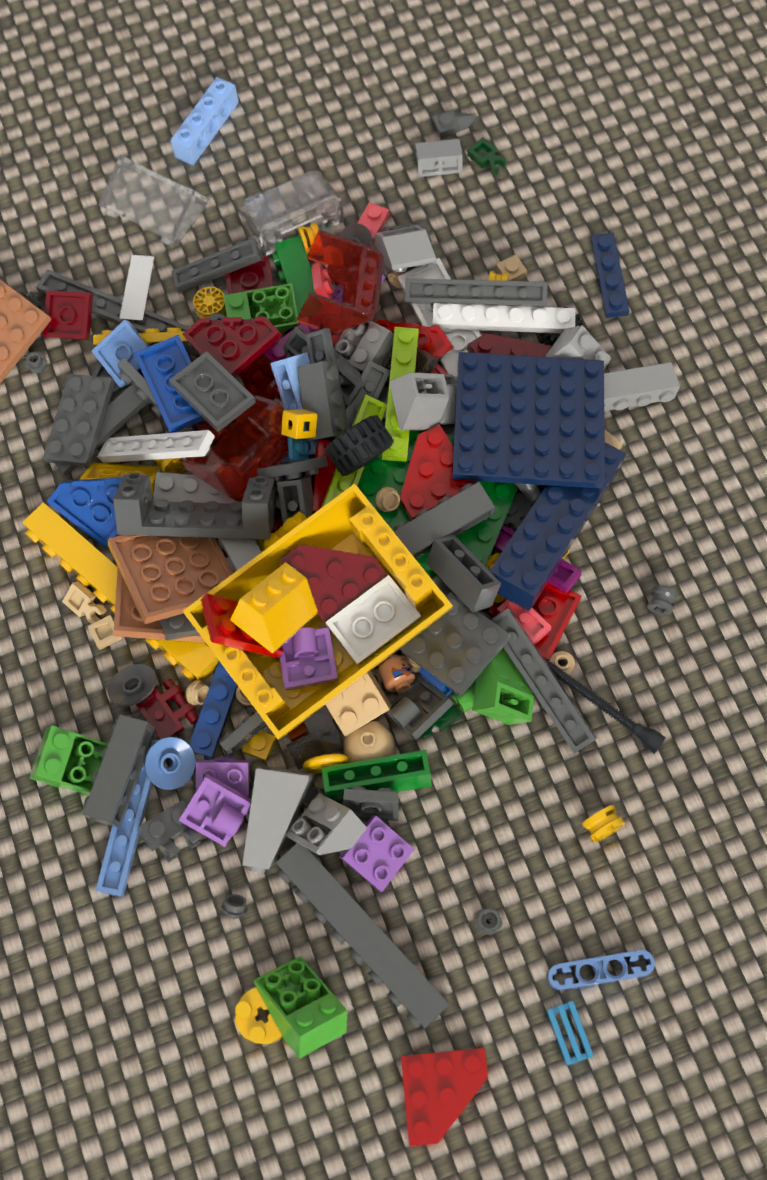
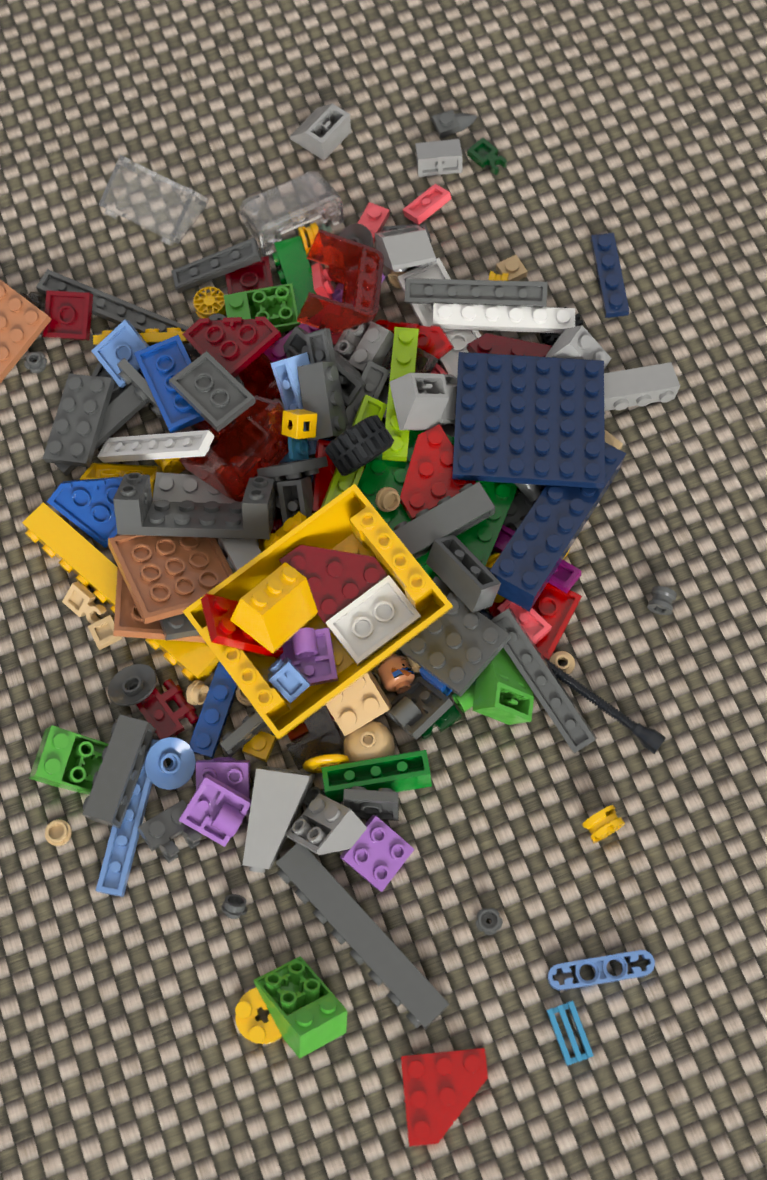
(58, 832): none -> tan plate
(137, 287): white sticker -> none
(204, 121): light blue brick -> none
(287, 679): none -> medium blue bracket
(323, 130): none -> light grey slope
(427, 204): none -> coral plate

